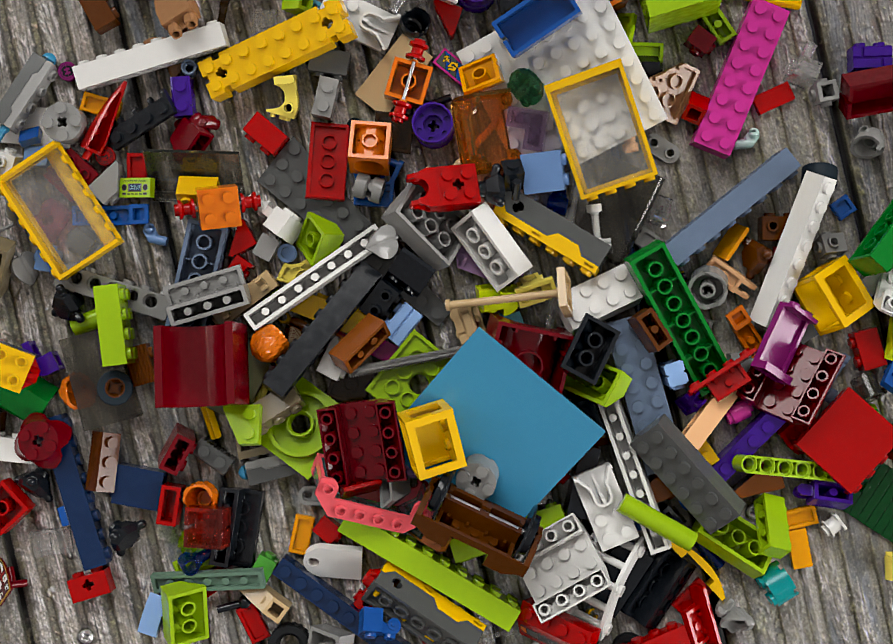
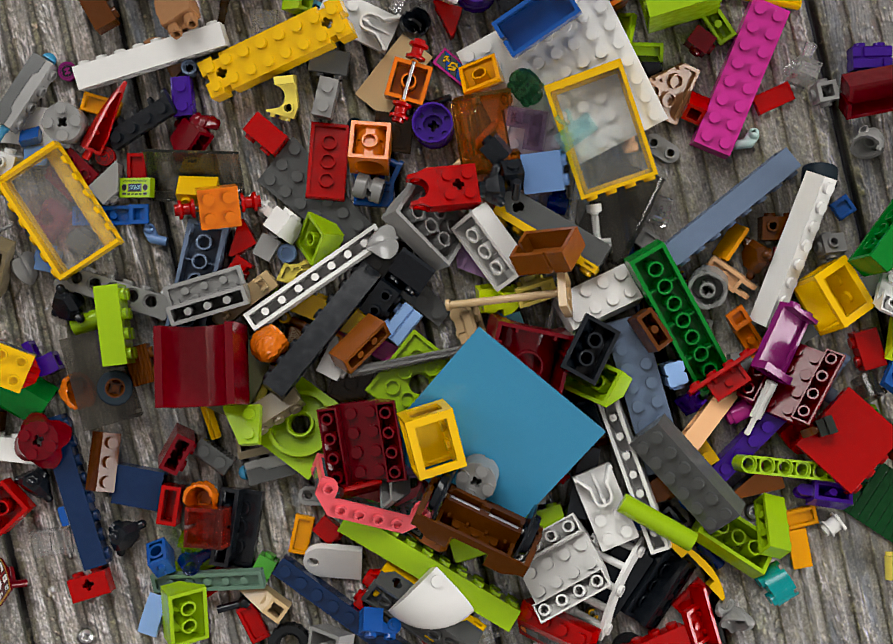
(160, 557): none -> blue head
(432, 603): none -> white brick
(495, 148): none -> black brick
(547, 251): none -> dark orange piece
(575, 132): none -> clear light blue brick
(761, 404): none -> white axle
(822, 427): none -> pearl dark grey piece

